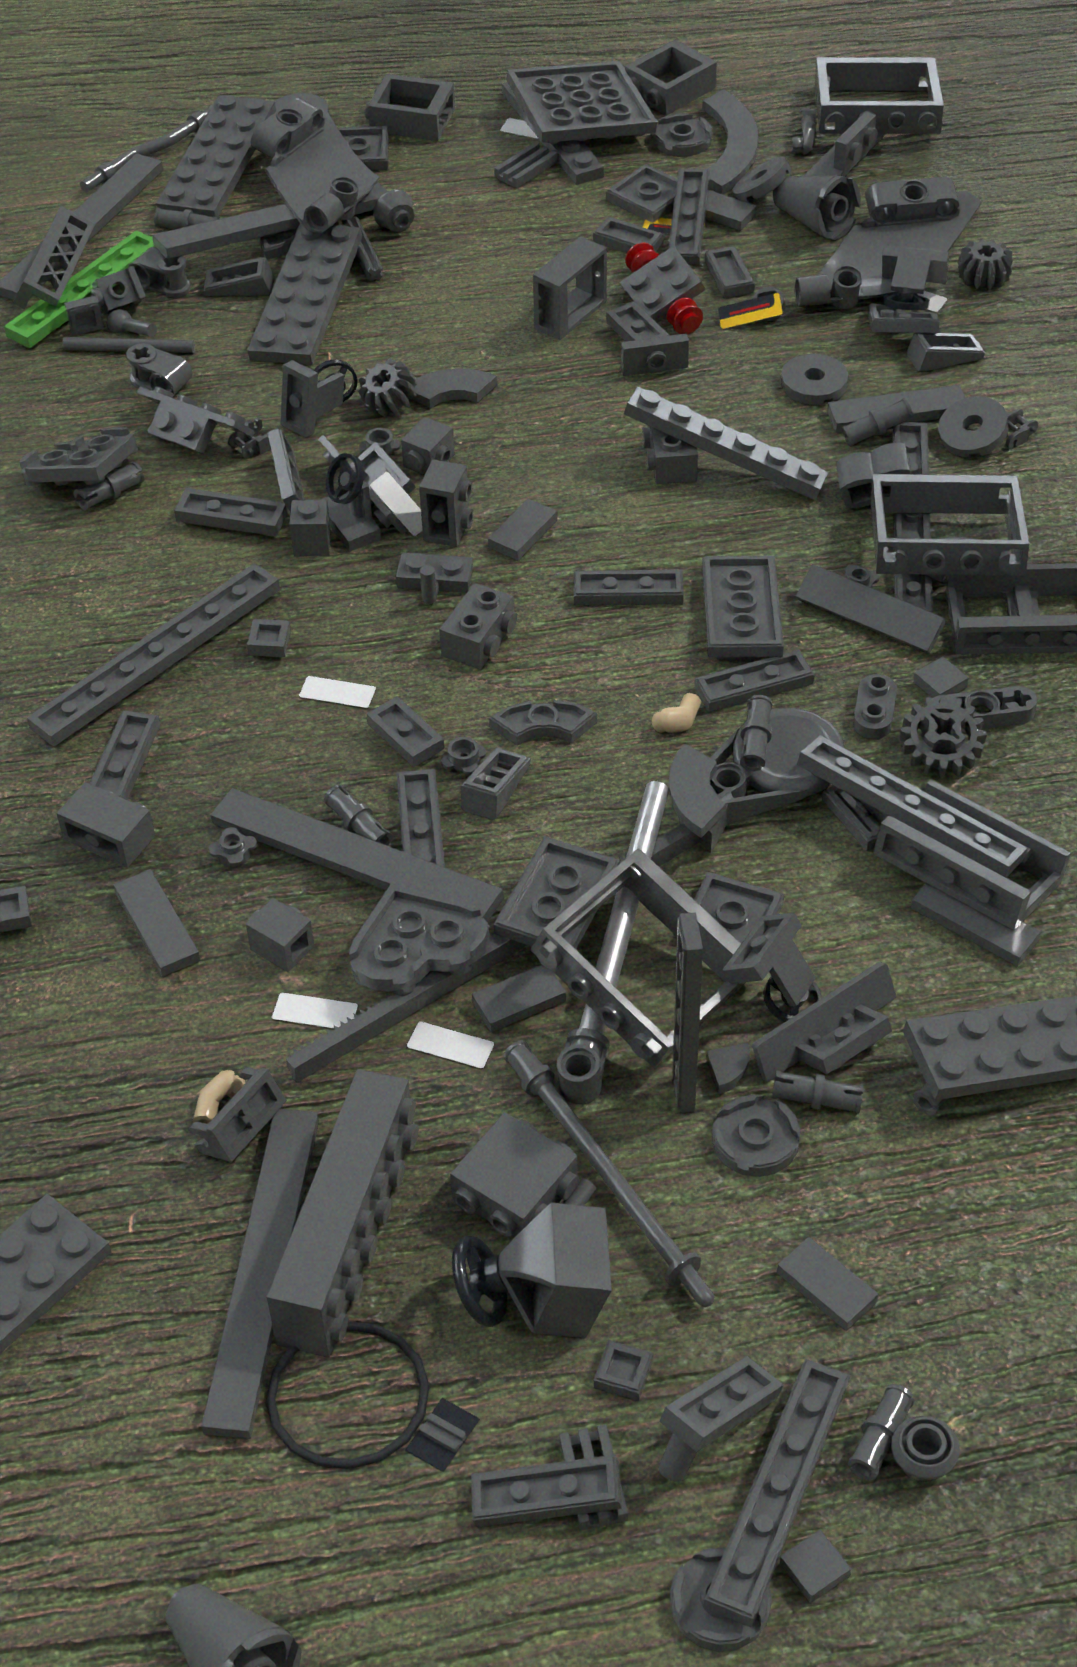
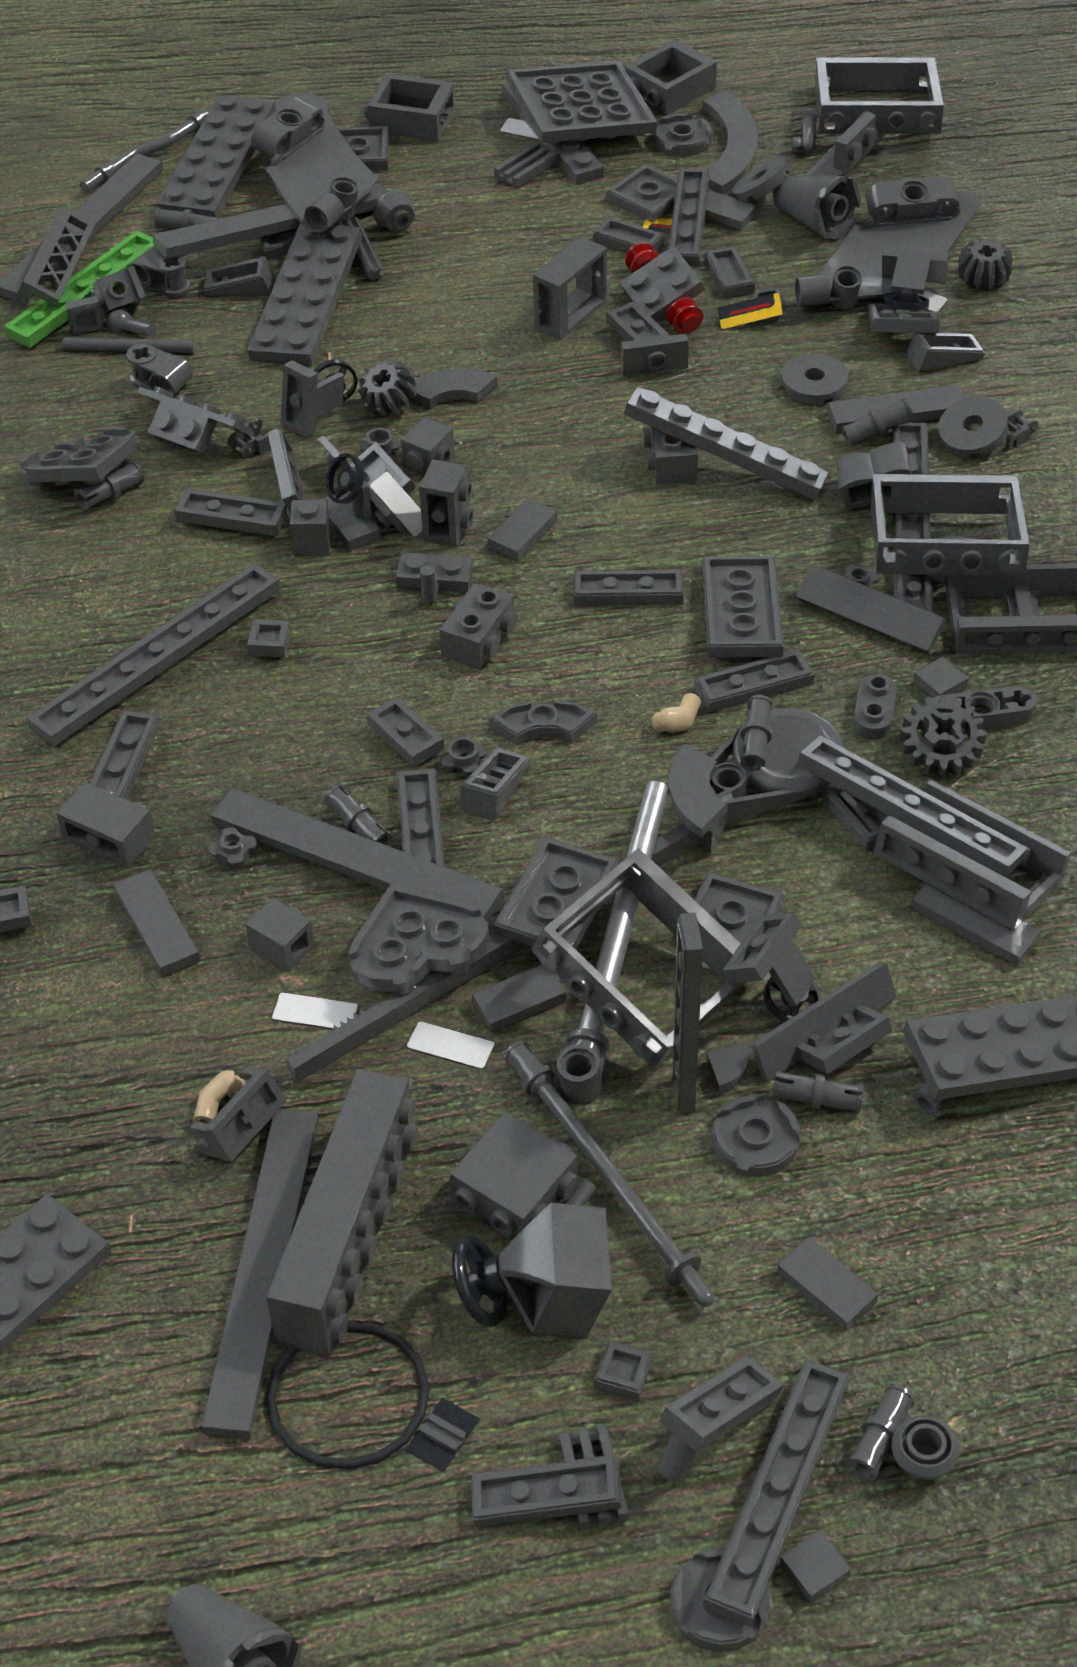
(337, 691): white sticker -> none

